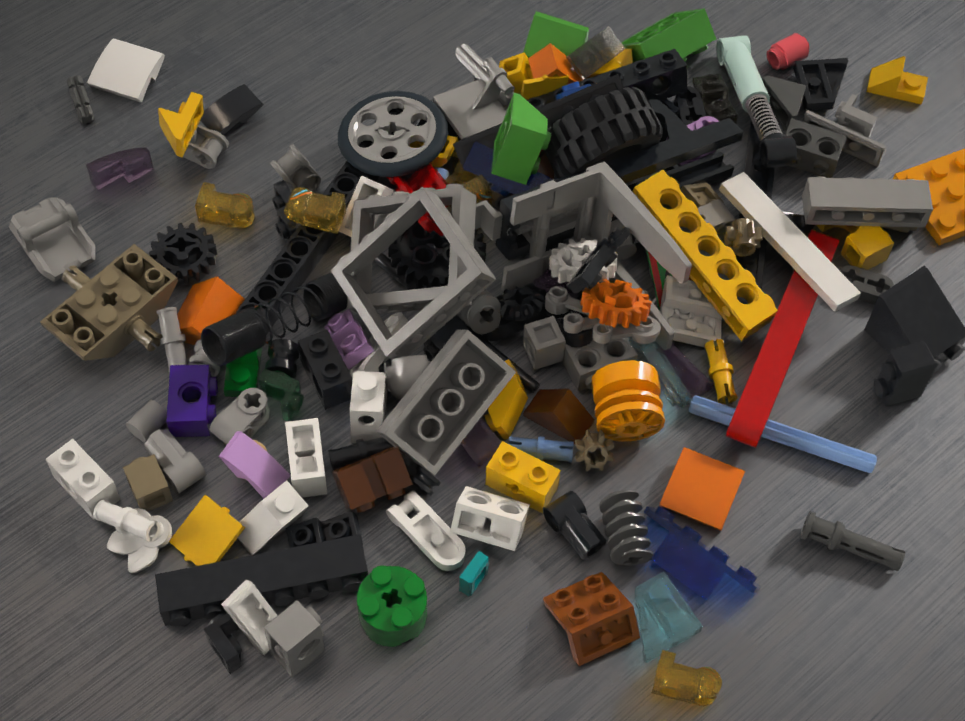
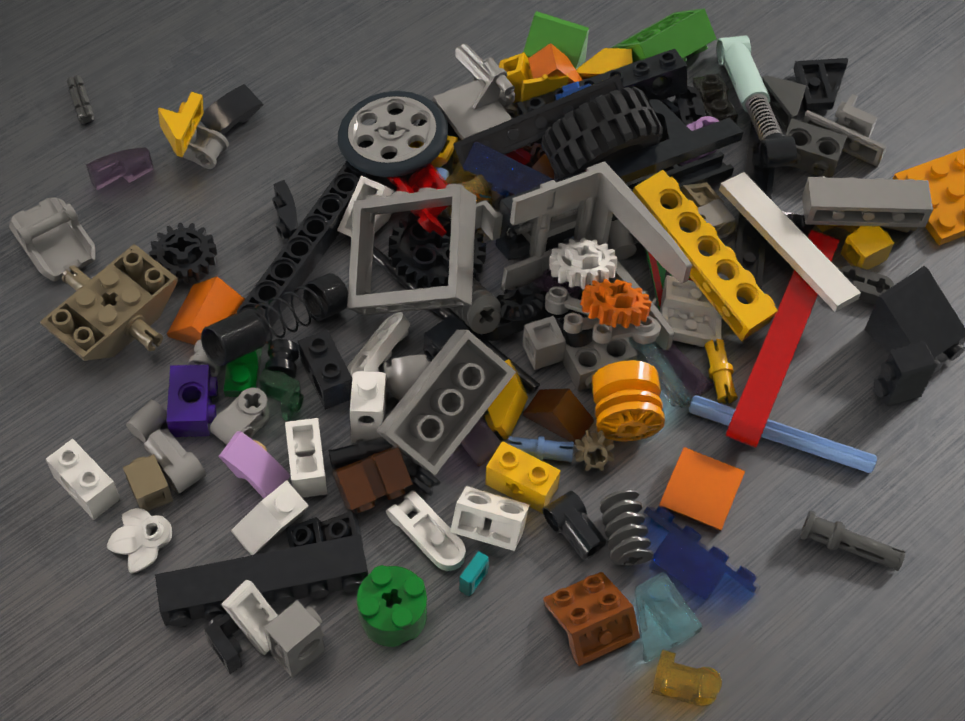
(126, 69): white slope -> none
(126, 520): white pin -> none
(172, 336): light grey pin -> none
(206, 533): yellow piece -> none
(224, 208): clear yellow leg -> none
(297, 170): light grey piece -> none
(316, 209): clear yellow leg -> none
(349, 338): lavender slope -> none
(441, 308): light grey window -> none
(520, 141): bright green slope -> none
(595, 53): clear smoke slope -> none
(600, 257): black hinge -> none
(743, 237): dark tan gear -> none
(787, 51): coral brick -> none
(893, 82): yellow slope -> none

